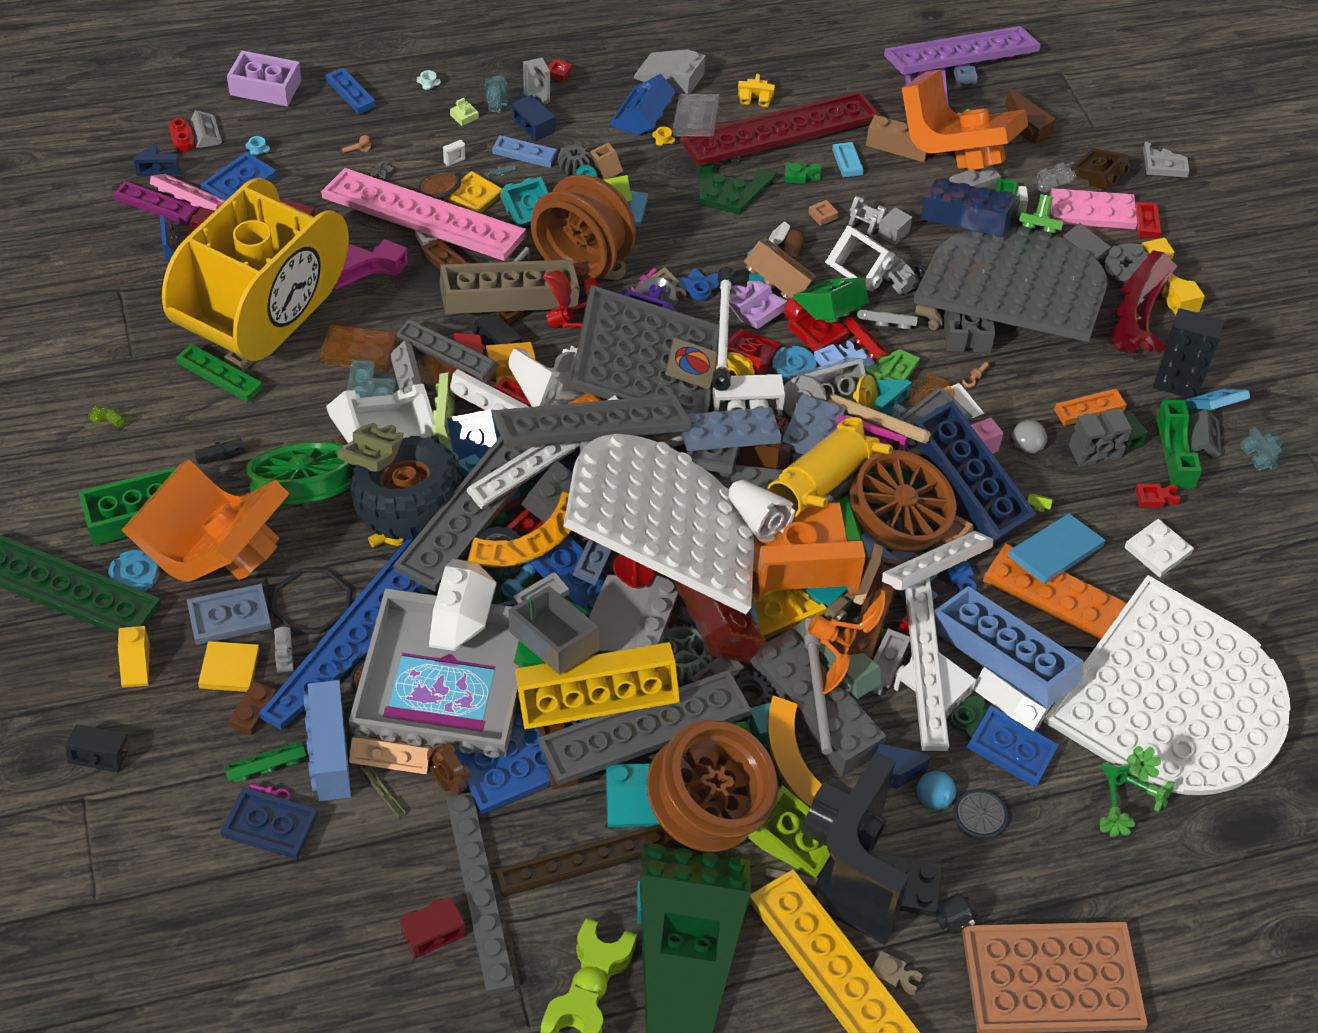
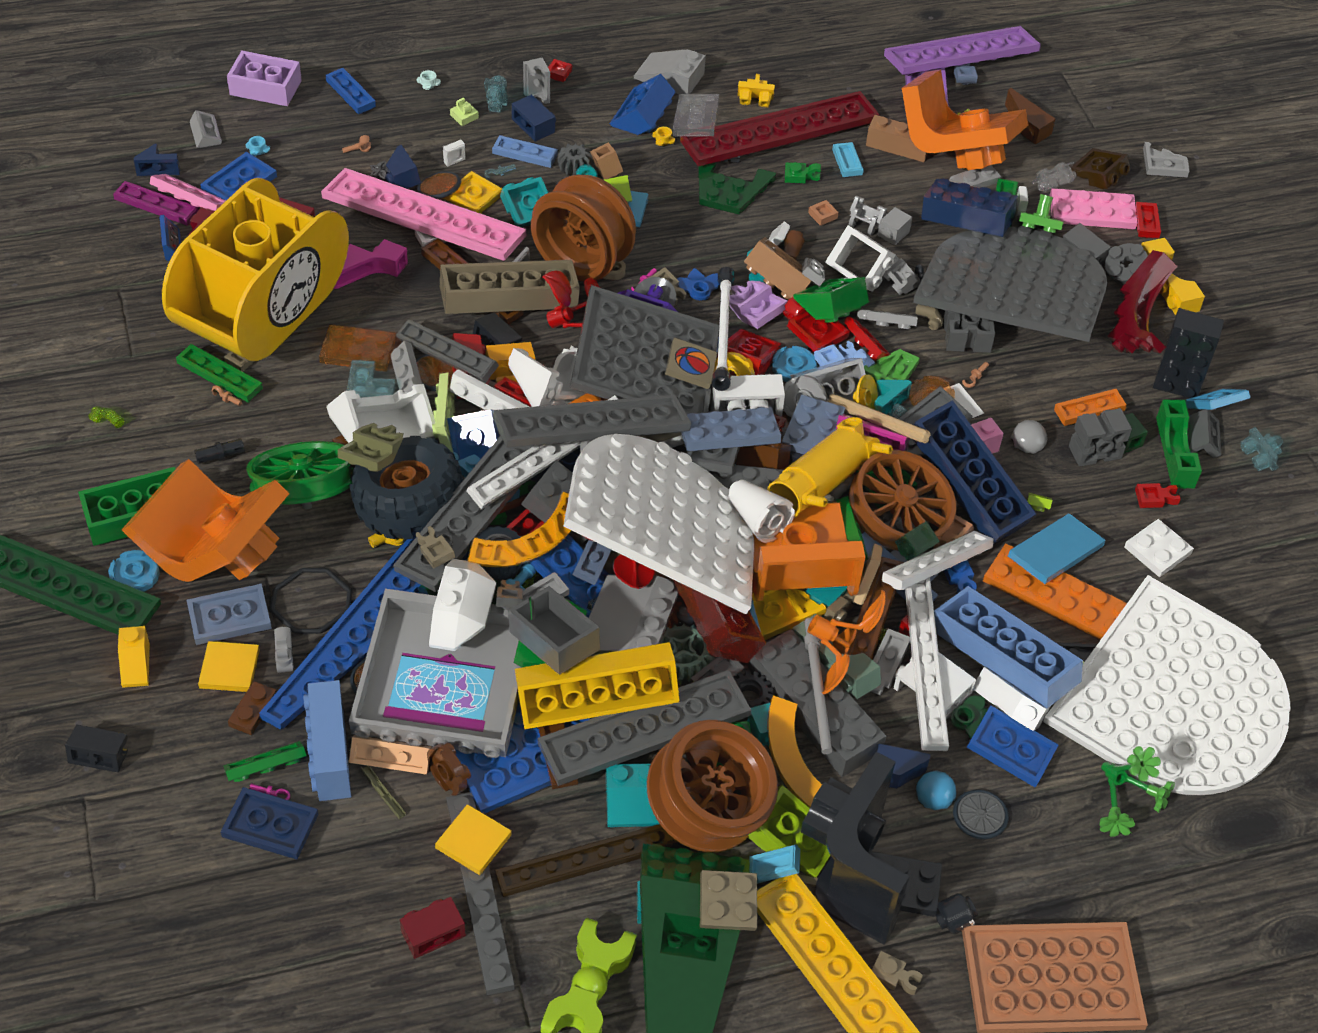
(181, 135): red plate -> none
(226, 396): none -> nougat hand
(402, 169): none -> dark blue slope
(434, 549): none -> dark tan plate
(473, 839): none -> yellow tile
(509, 595): none -> flat silver plate
(728, 900): none -> dark tan plate
(776, 863): none -> medium azure tile
(813, 270): none -> light grey hinge
(916, 541): none -> clear green bracket

